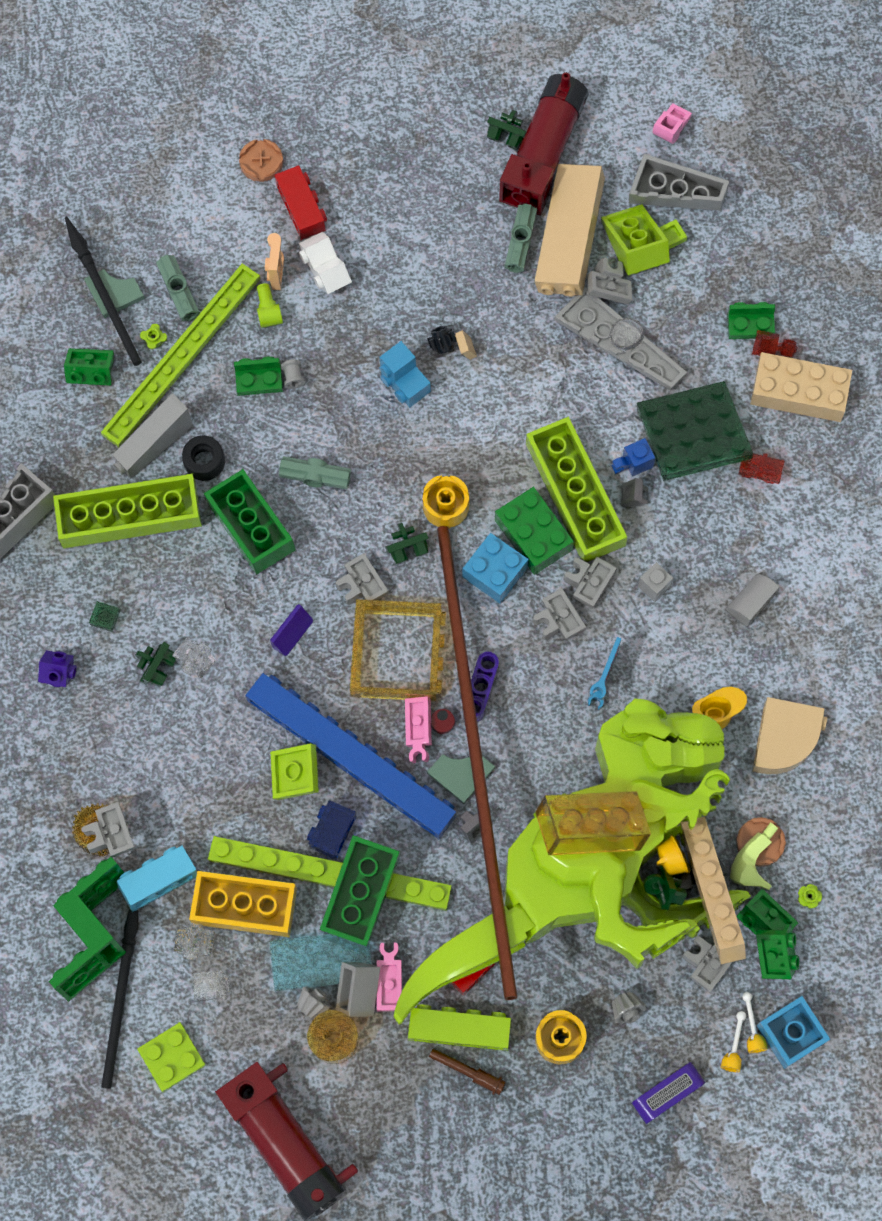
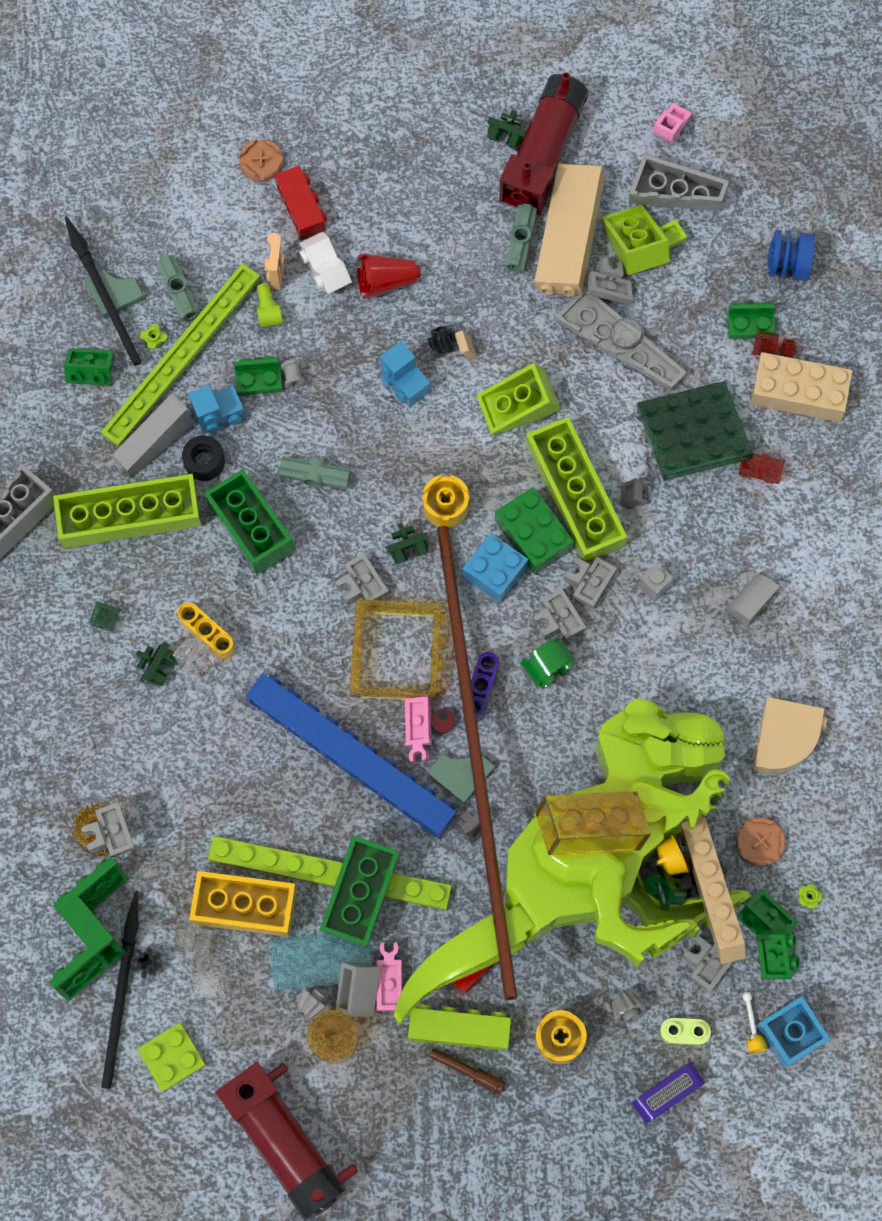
(56, 668): dark purple brick -> none
(143, 956): none -> black gear
(156, 878): medium azure brick -> none
(202, 621): none -> yellow beam
(216, 408): none -> dark azure brick
(291, 630): dark purple slope -> none
(294, 771): lime plate -> none
(331, 829): clear blue brick -> none
(385, 274): none -> red cone
(518, 399): none -> lime slope
(547, 662): none -> green brick
(600, 685): dark azure flag -> none
(636, 457): blue brick -> none
(685, 1031): none -> yellowish green plate
(721, 705): yellow piece -> none
(732, 1061): hinge -> none
(743, 867): yellowish green animal -> none
(791, 255): none -> blue wheel

